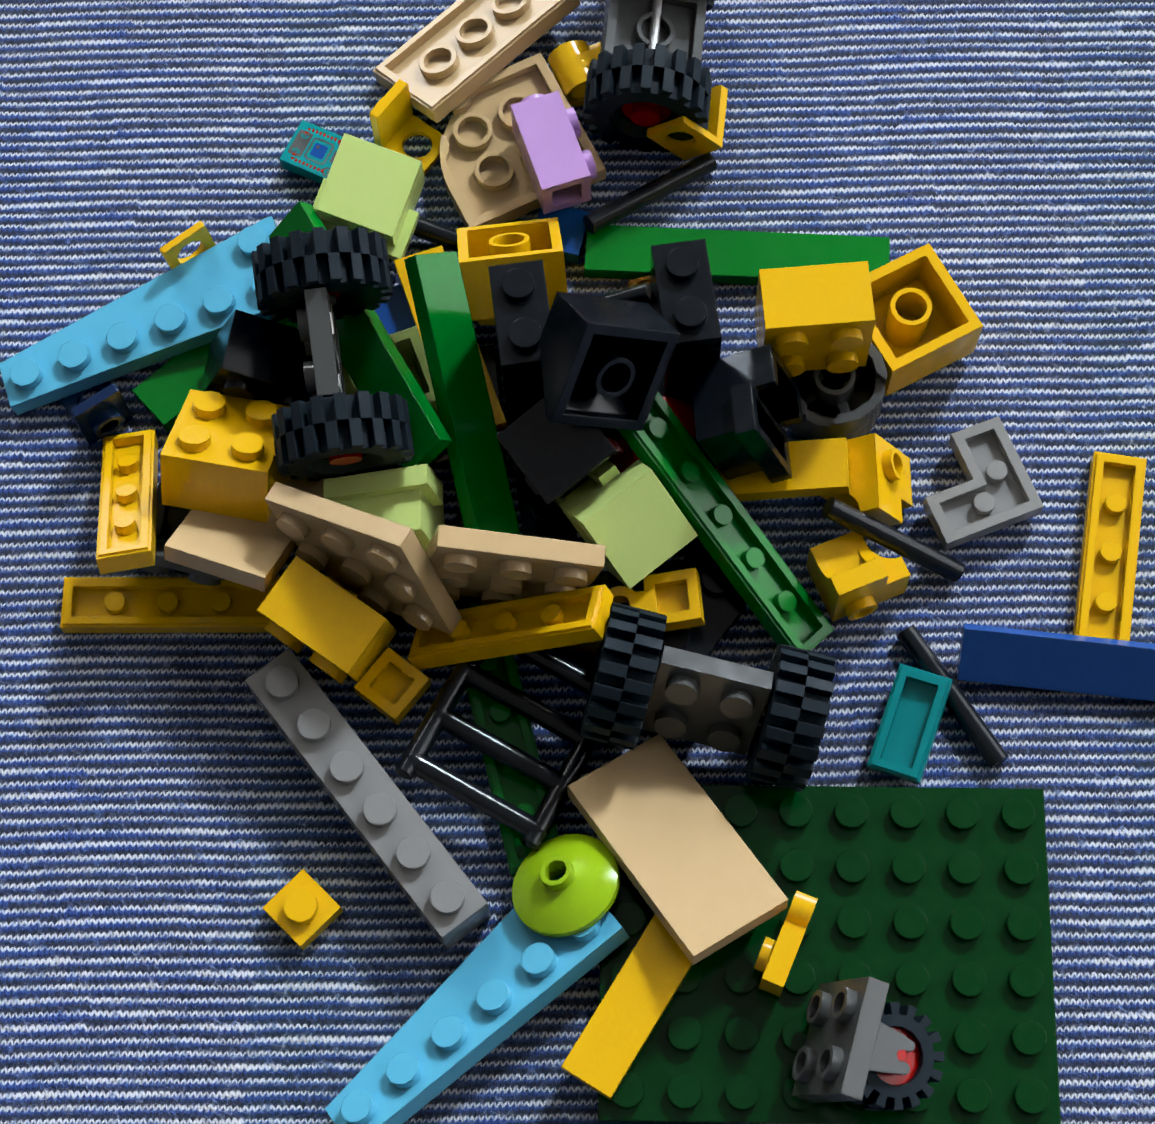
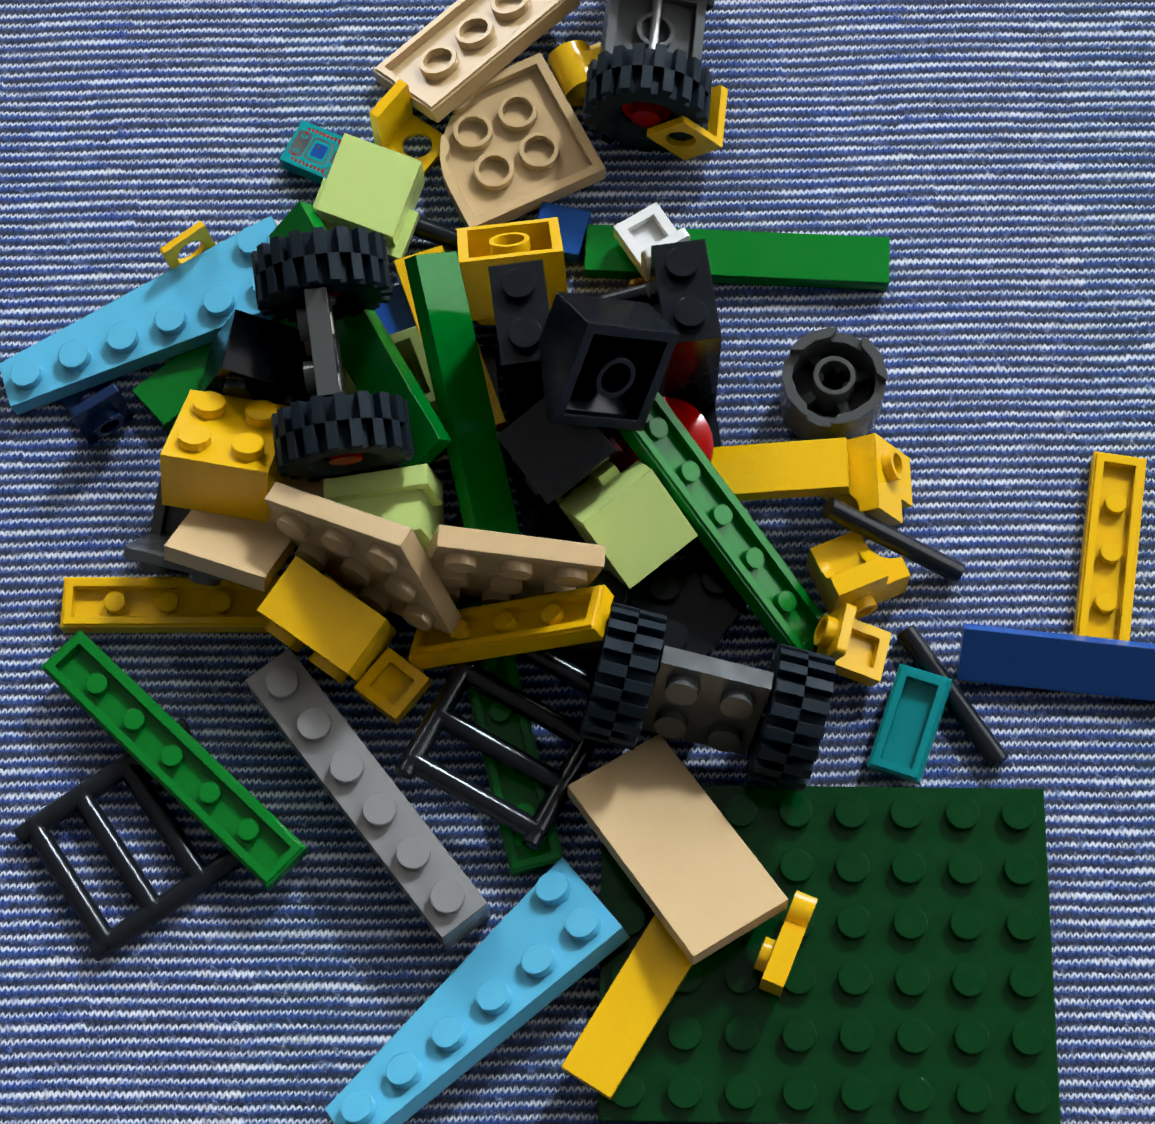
(128, 502): yellow tile -> none
(151, 905): none -> black bar
(175, 760): none -> green tile
(303, 909): yellow plate -> none
(552, 152): lavender brick -> none
(574, 900): lime dish -> none
(644, 230): none -> white bracket
(649, 193): black bar -> none
(670, 594): yellow plate -> none
(742, 412): black plate -> none
(816, 315): yellow brick -> none
(855, 645): none -> yellow bracket
(865, 1049): dark grey plate -> none
(920, 318): yellow brick -> none
(995, 490): light grey plate -> none

